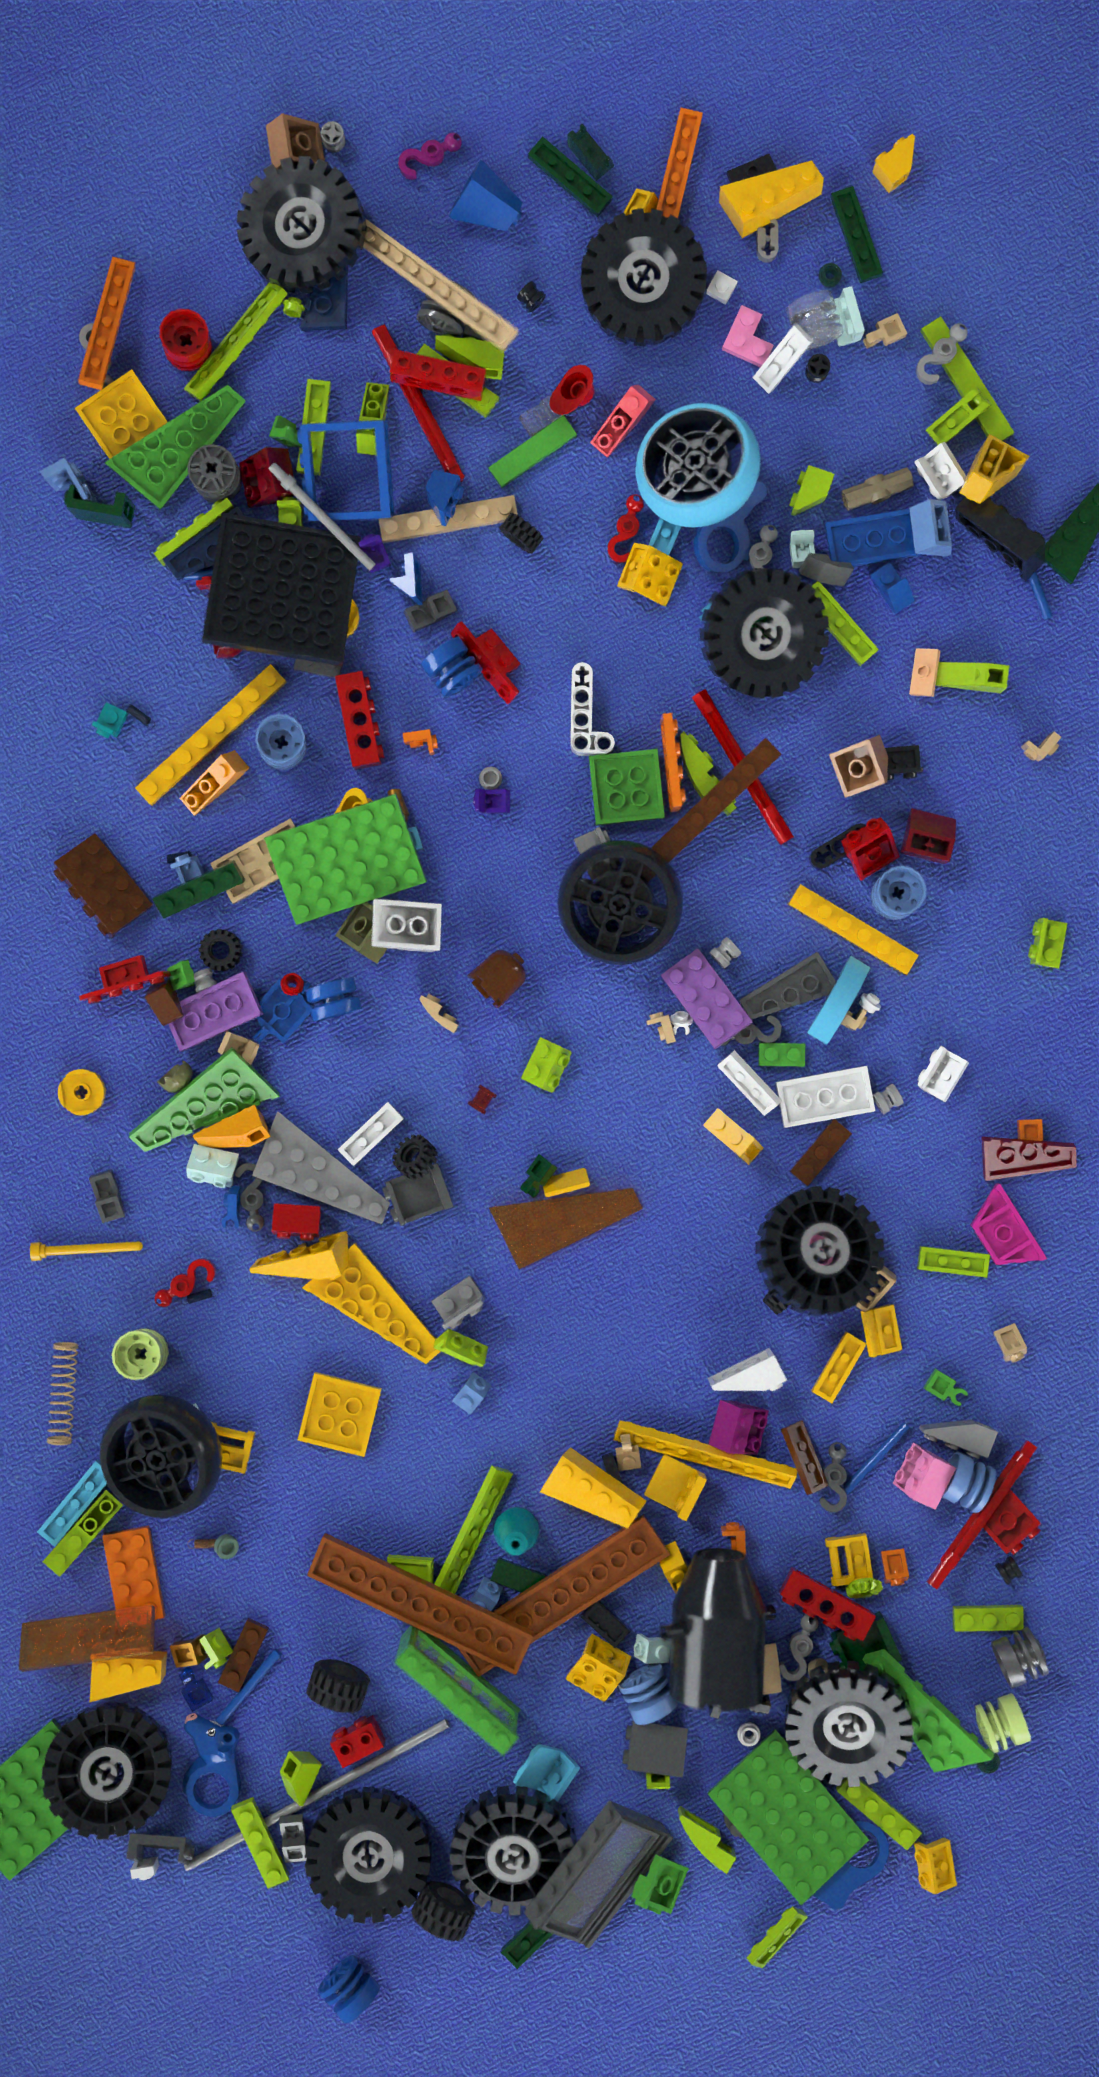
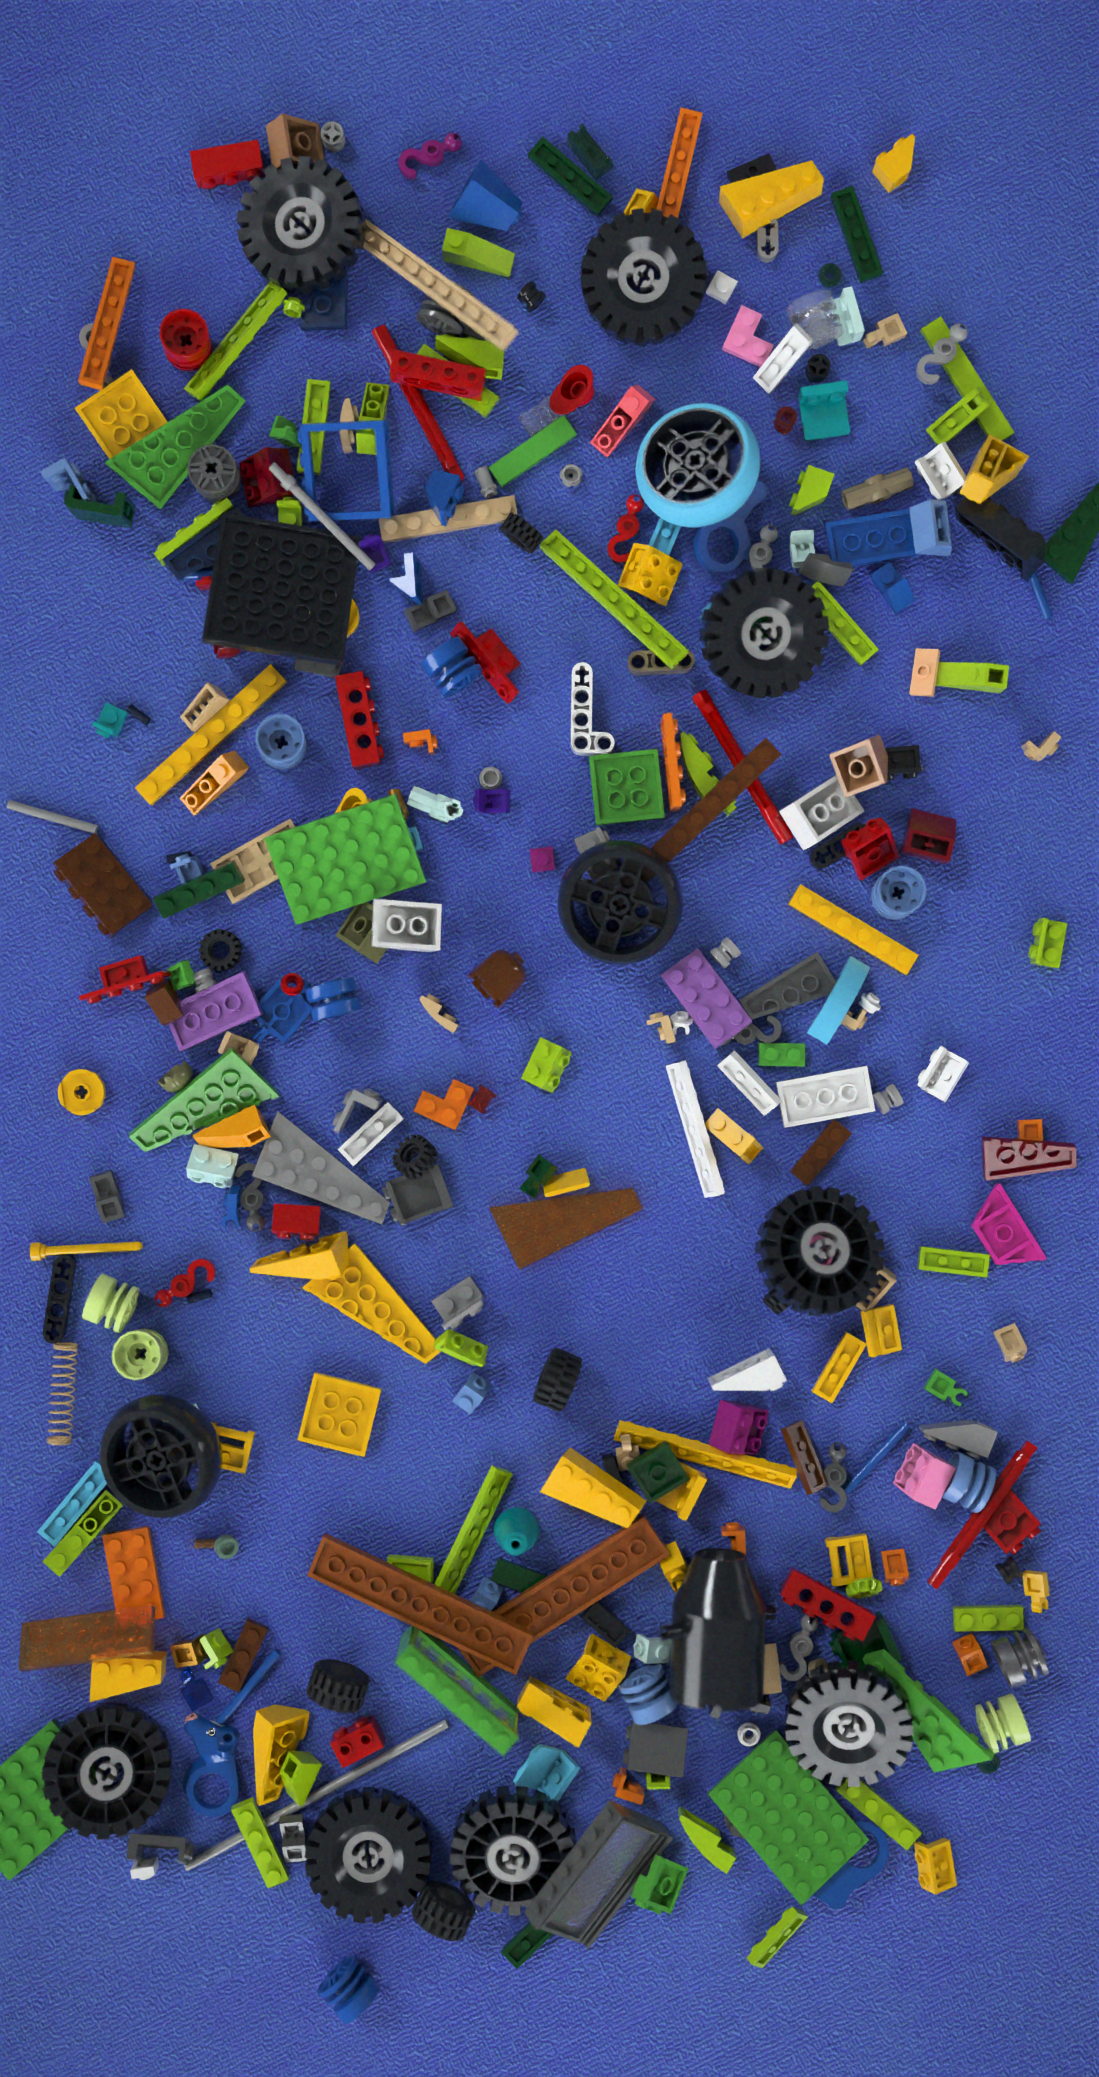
(51, 816): none -> light grey bar
(58, 1298): none -> black beam
(108, 1302): none -> yellowish green wheel
(216, 701): none -> tan slope
(227, 164): none -> red brick
(274, 1735): none -> yellow wedge
(348, 413): none -> tan slope
(366, 1097): none -> light grey bracket
(436, 806): none -> light aqua piece
(446, 1110): none -> orange plate
(476, 253): none -> lime slope
(486, 483): none -> light grey pin
(542, 859): none -> magenta plate
(555, 1710): none -> yellow wedge
(557, 1379): none -> black tyre
(571, 469): none -> light grey plate
(613, 599): none -> lime plate
(628, 1790): none -> orange bracket
(650, 667): none -> dark tan beam
(657, 1471): none -> dark green plate
(695, 1129): none -> white plate
(787, 413): none -> clear red bush
(820, 813): none -> white slope
(824, 410): none -> teal bracket
(970, 1654): none -> orange bracket
(1037, 1587): none -> yellow plate

